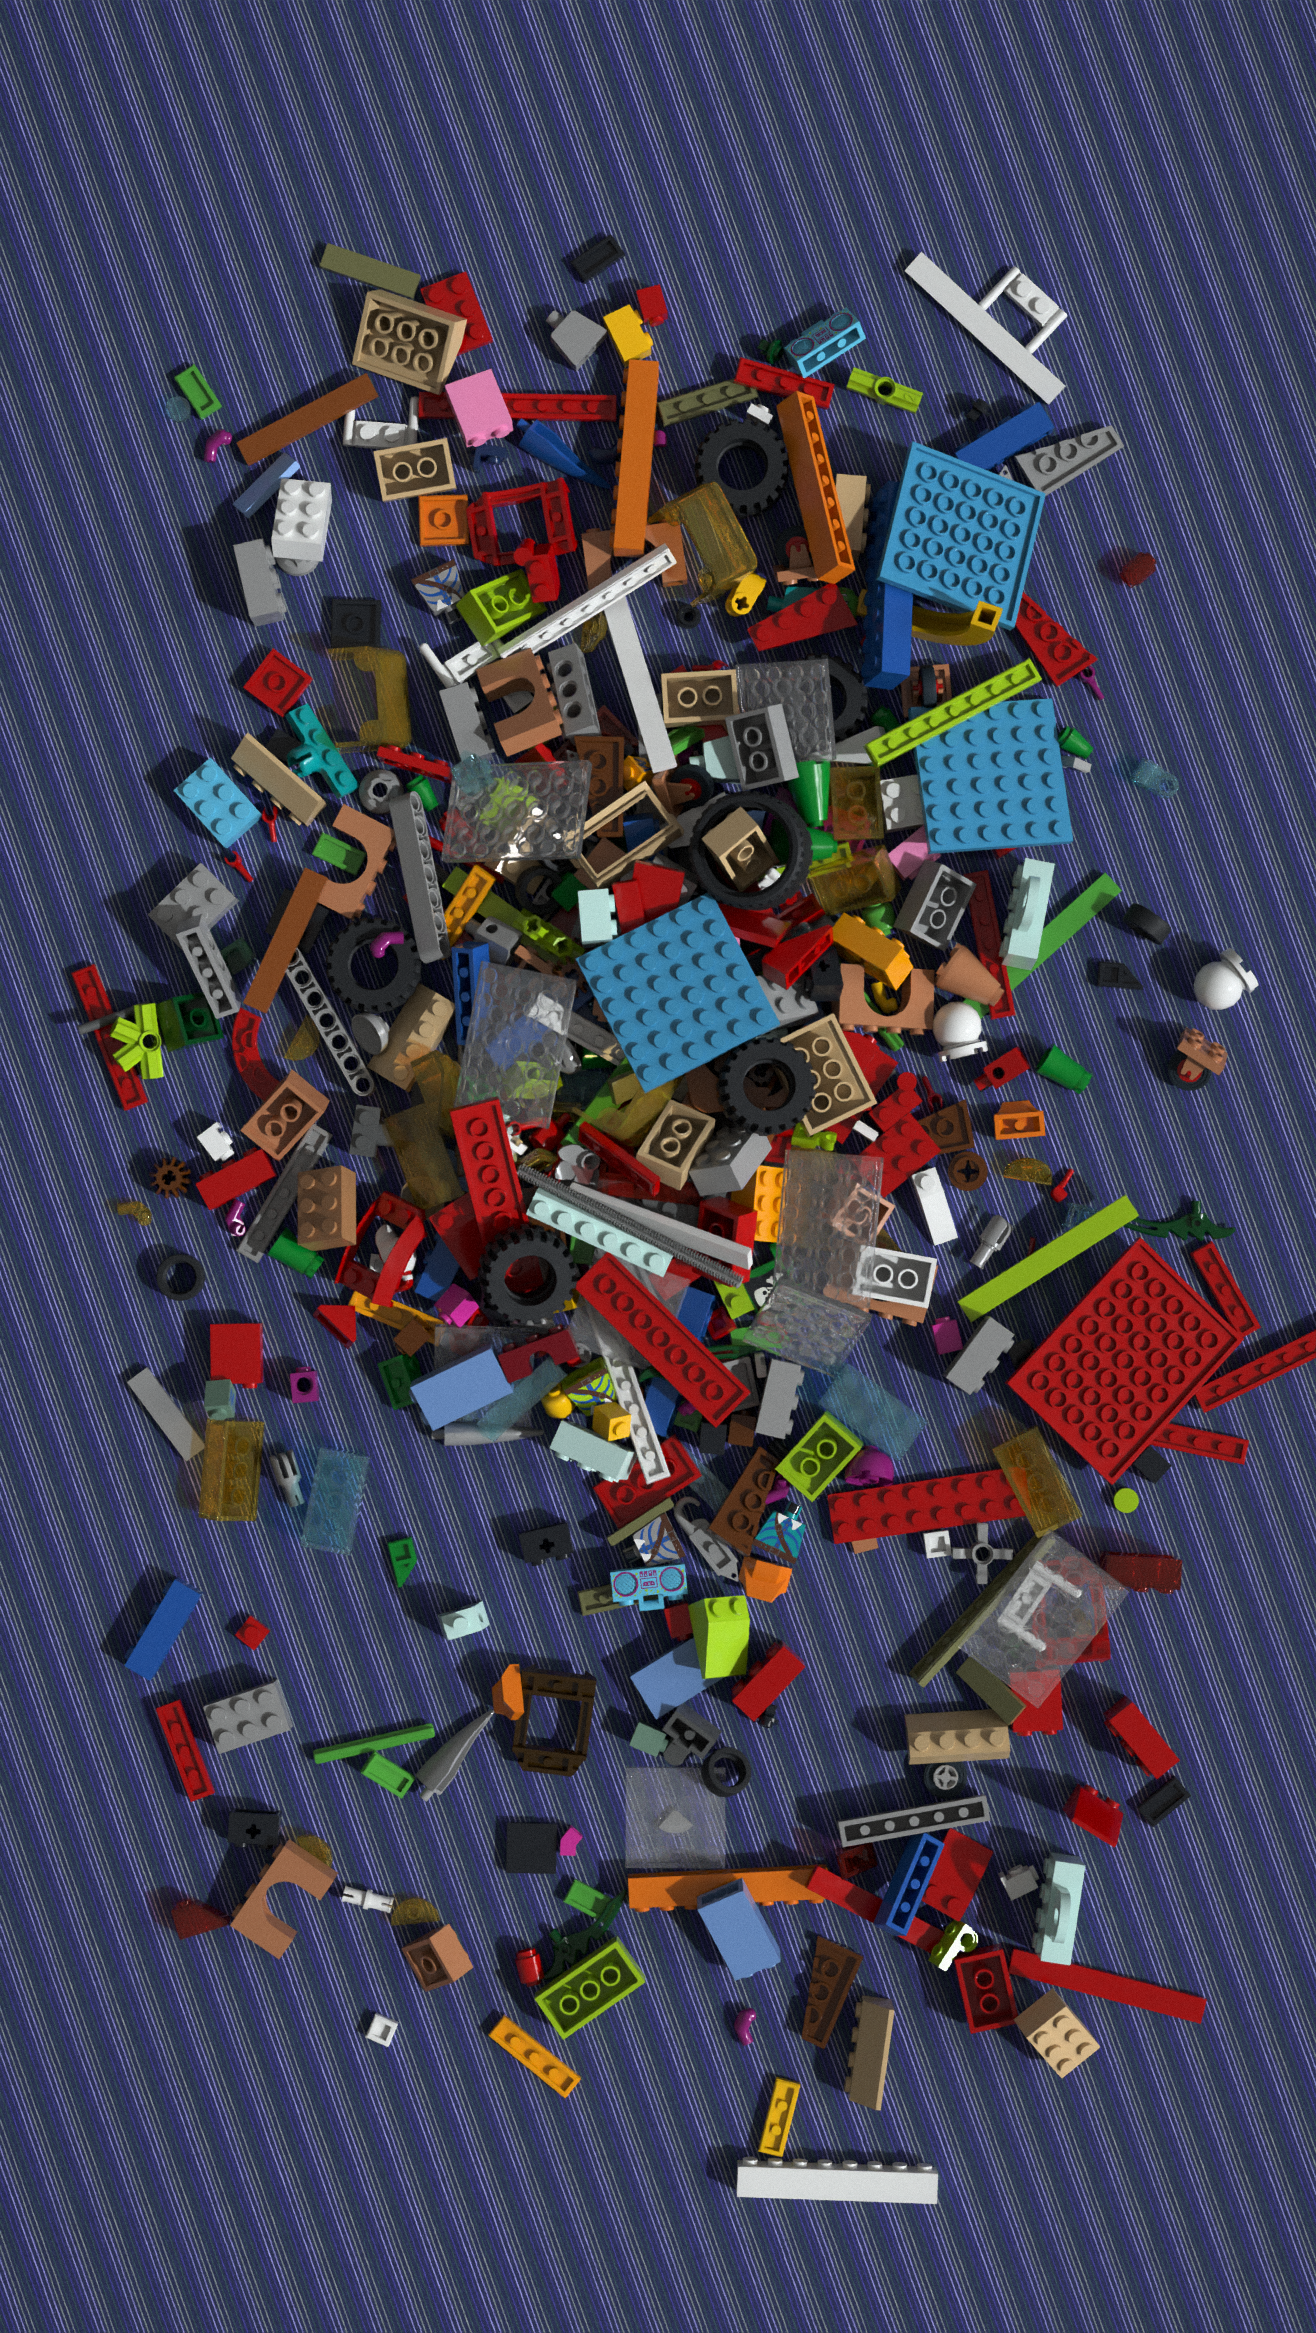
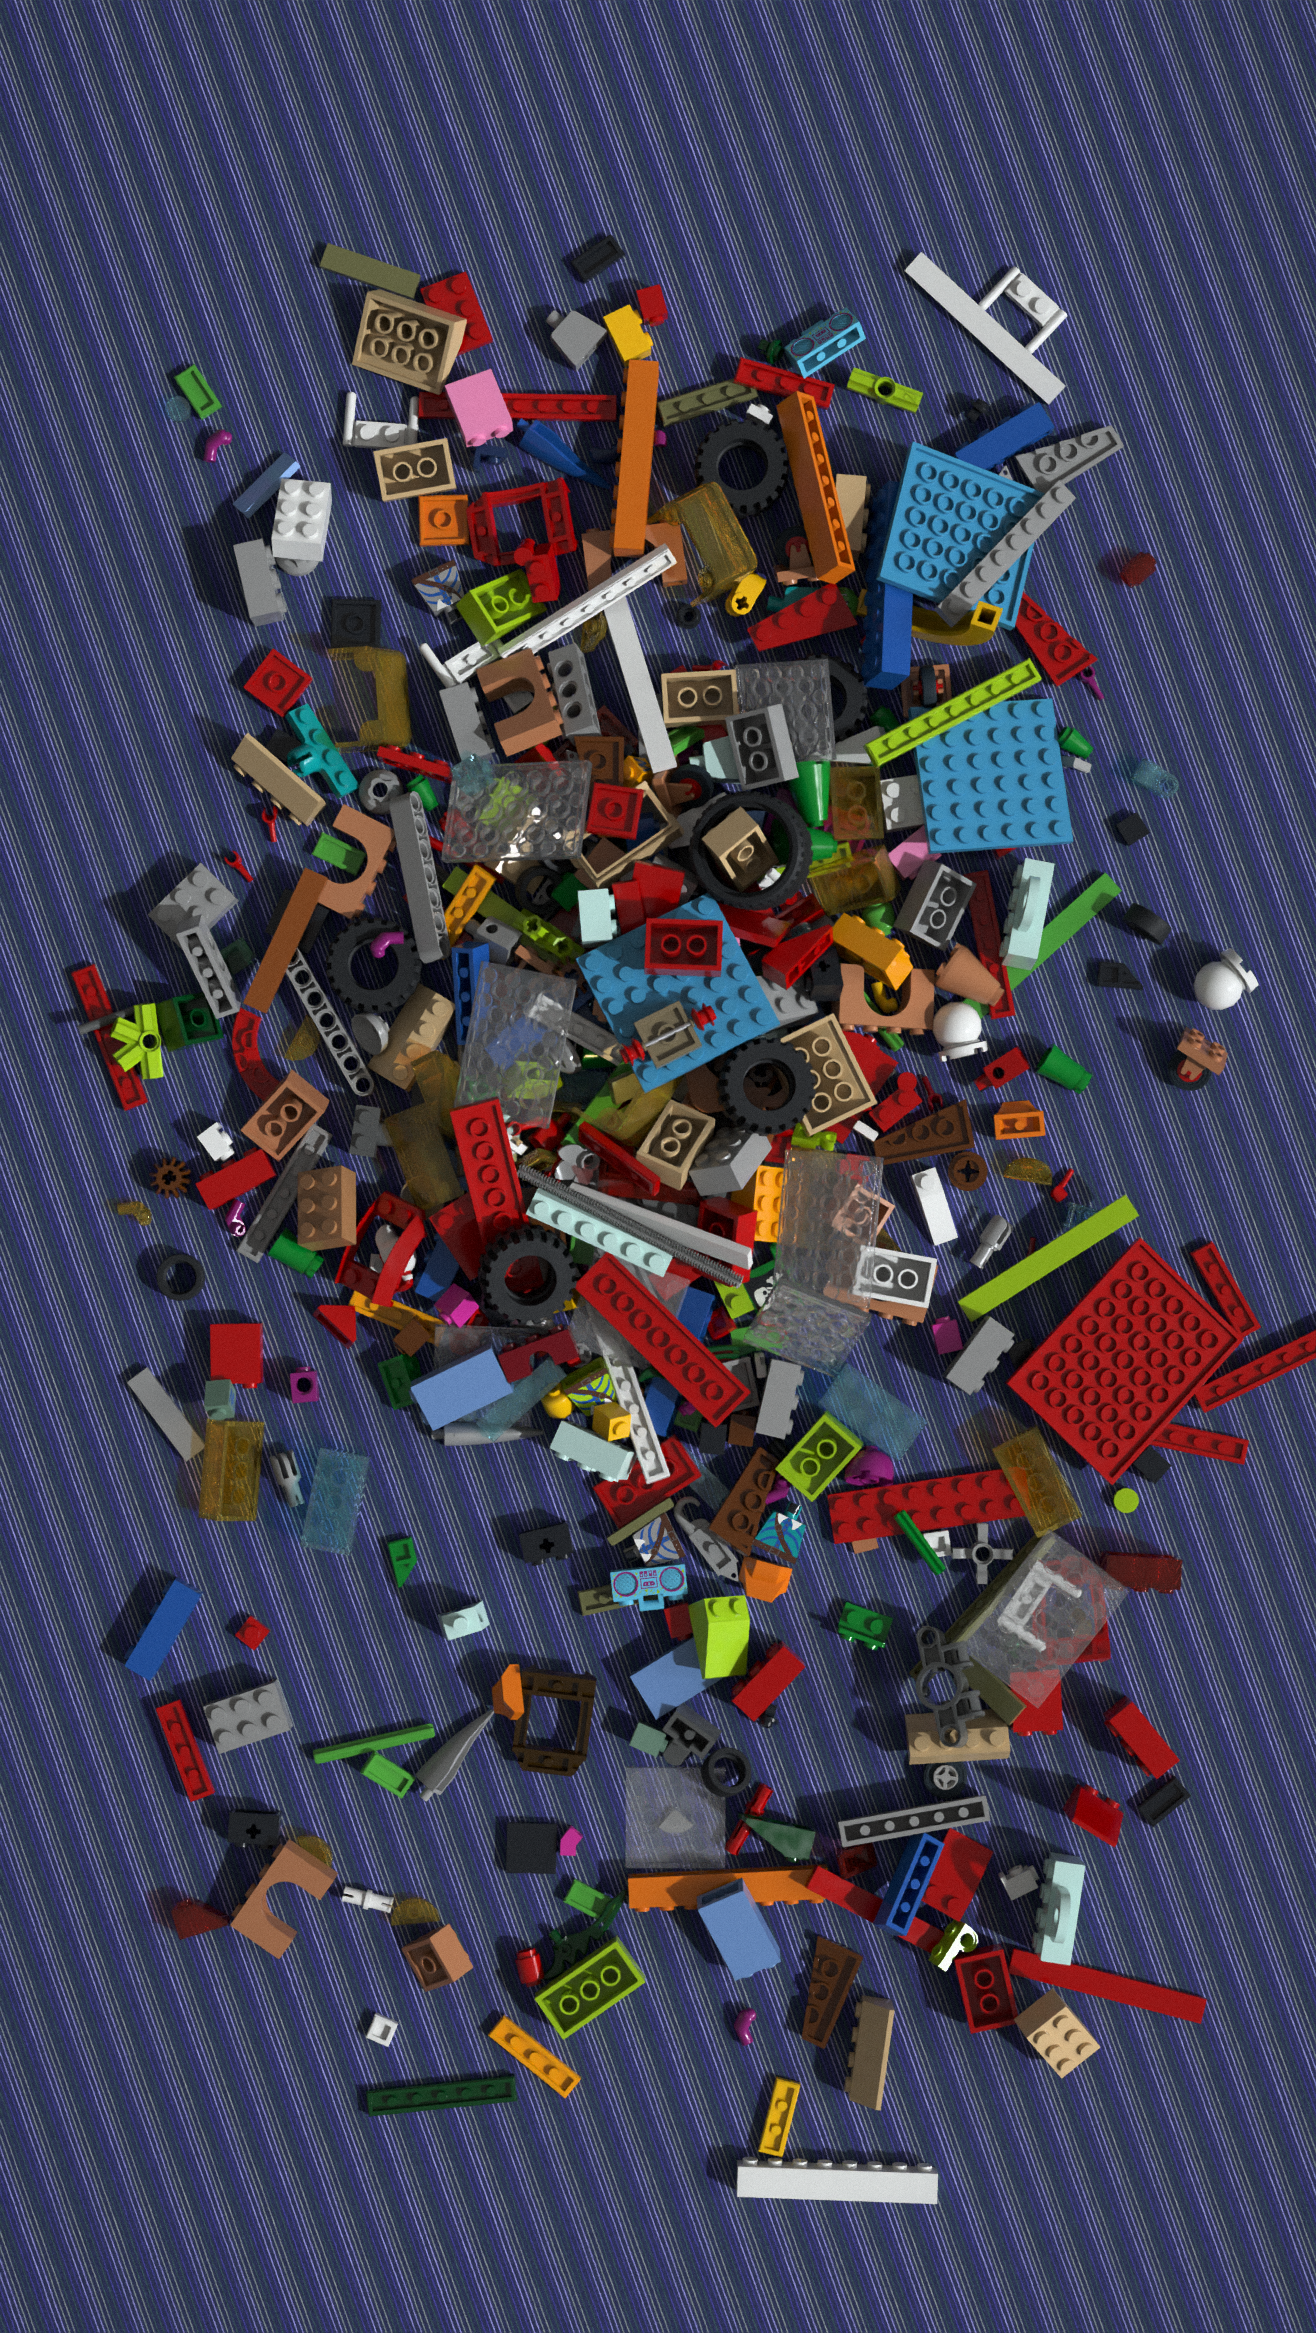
(218, 803): medium azure brick -> none
(307, 419): dark orange tile -> none
(441, 2095): none -> dark green tile
(614, 811): none -> red tile
(667, 1034): none -> dark tan plate
(683, 947): none -> red brick
(754, 1807): none -> red pin
(788, 1838): none -> dark green slope
(863, 1625): none -> green bracket
(904, 1151): red plate -> none
(919, 1542): none -> green axle
(965, 1704): none -> dark grey piece
(1004, 553): none -> light grey plate
(1132, 829): none -> black tile
(1194, 1223): dark green piece -> none

